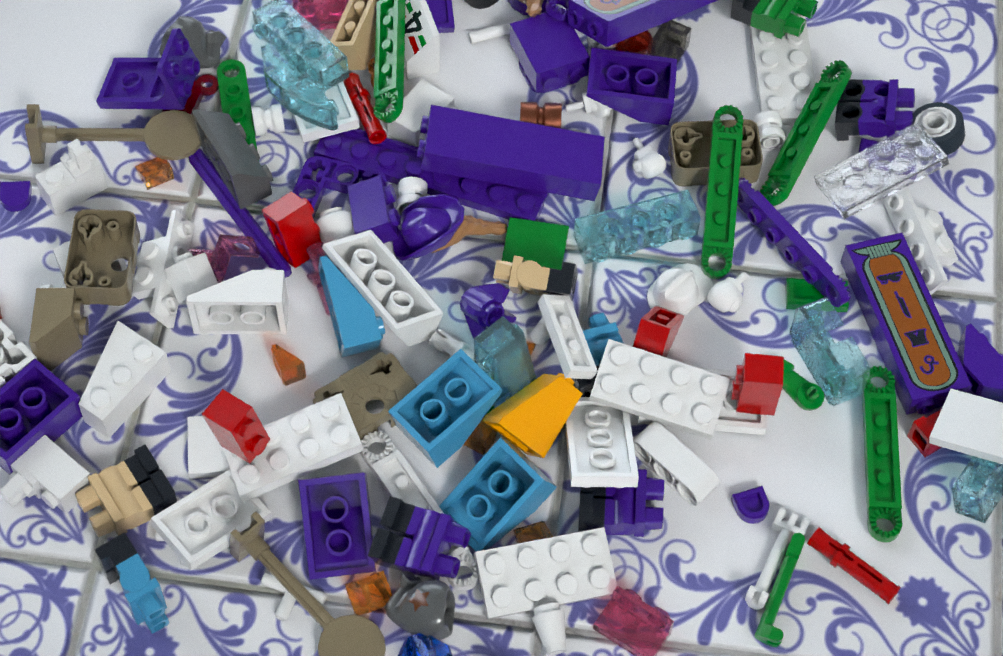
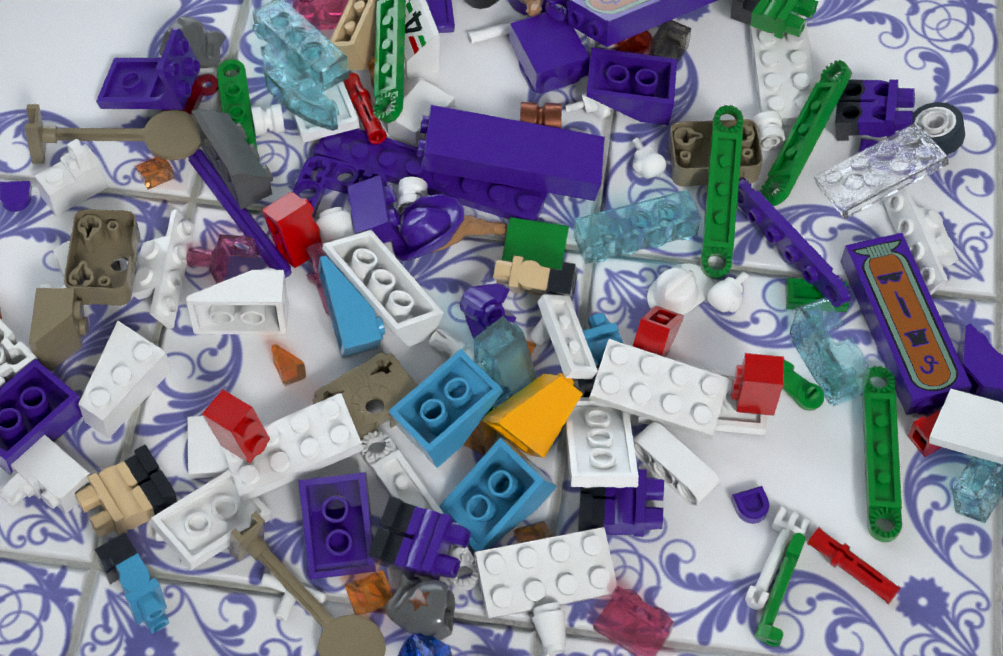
(190, 275): white brick -> none

